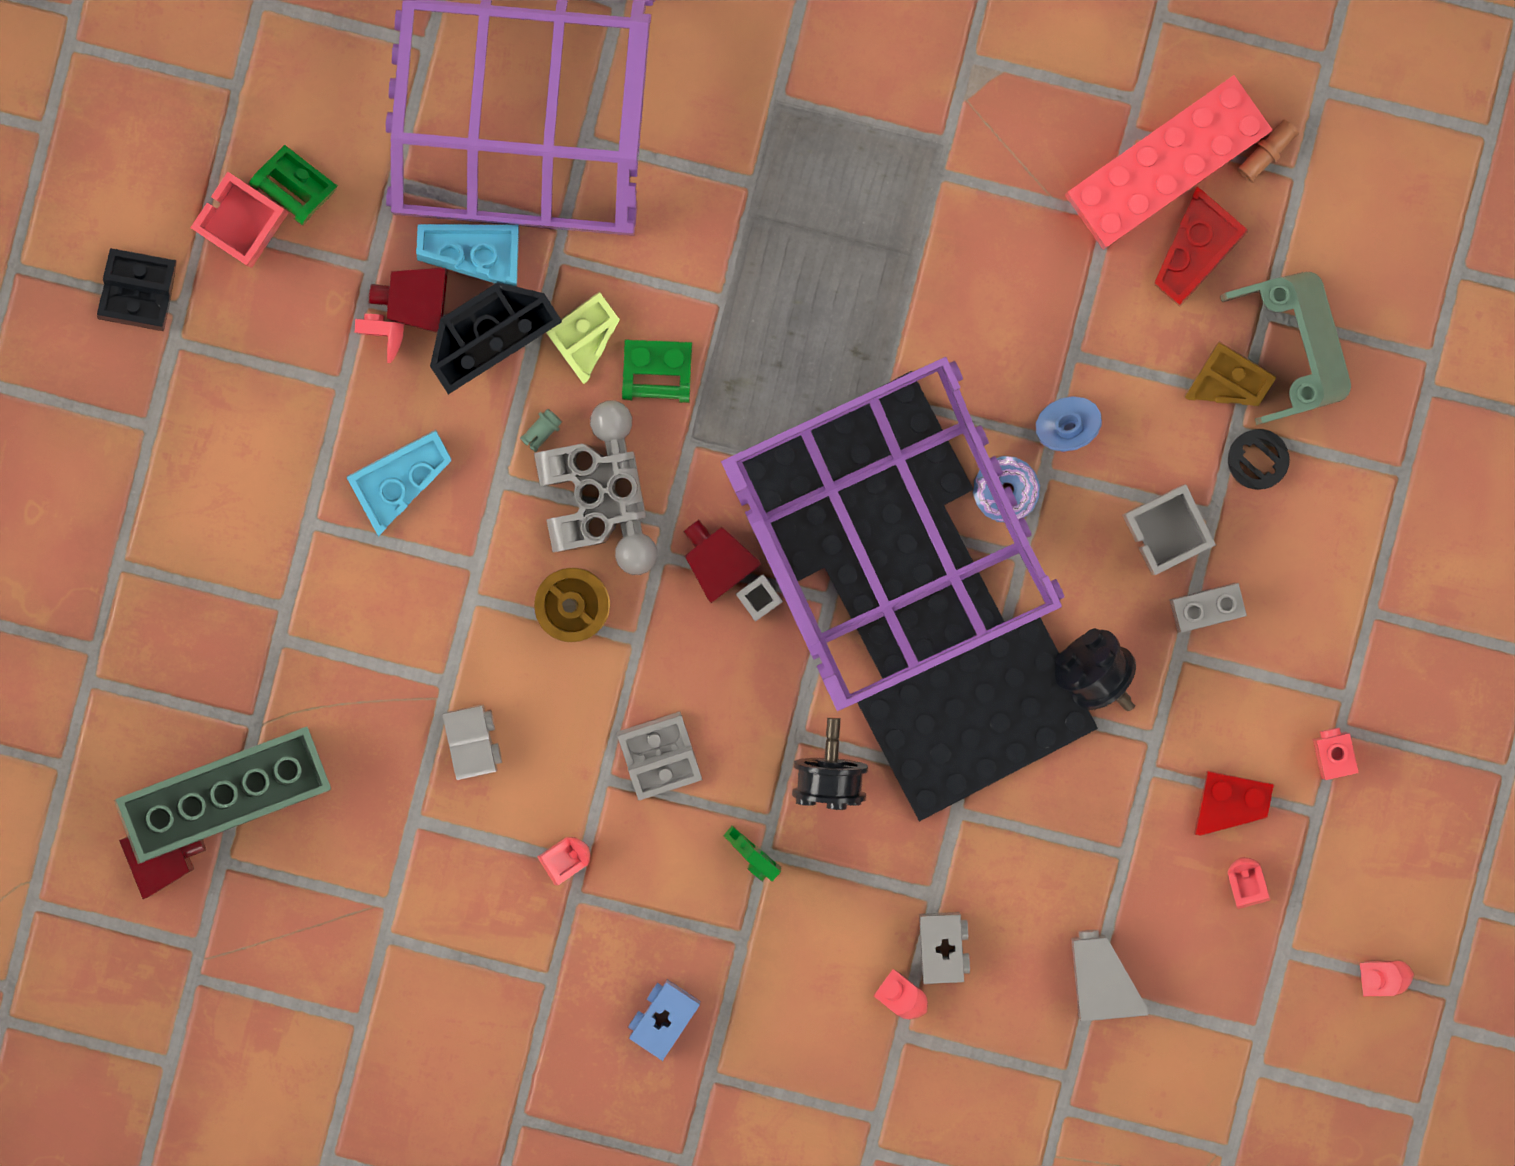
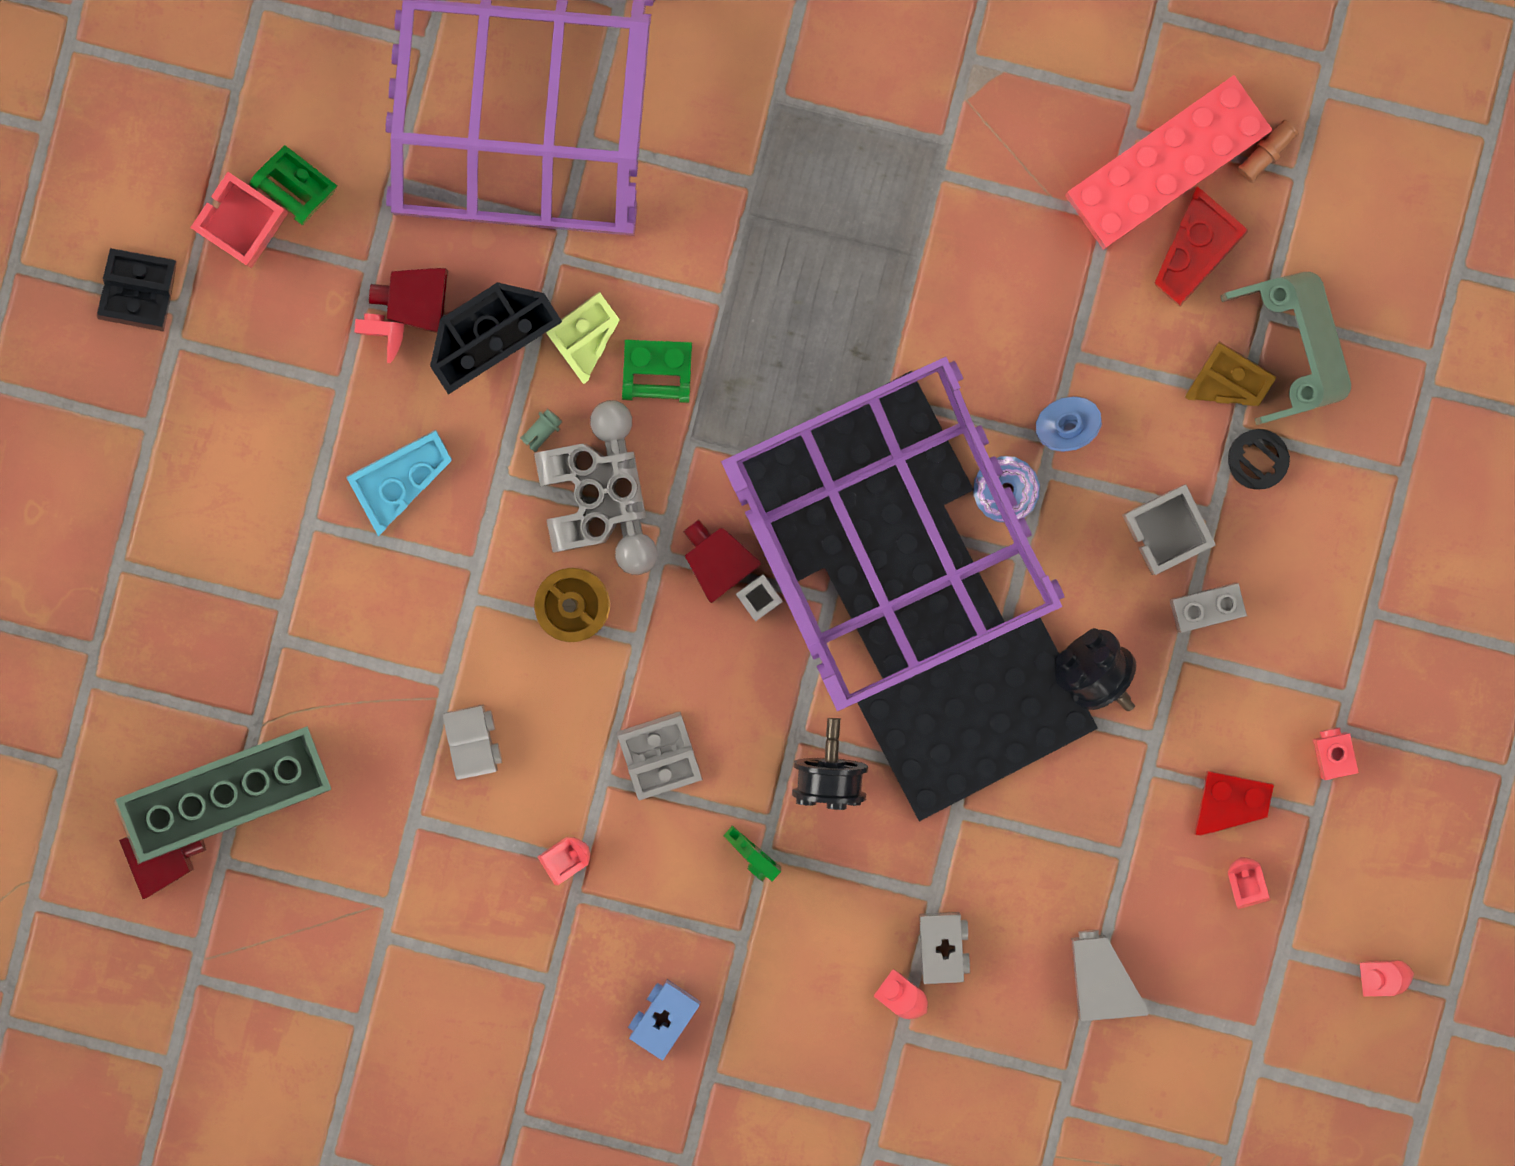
(473, 250): medium azure wing -> none

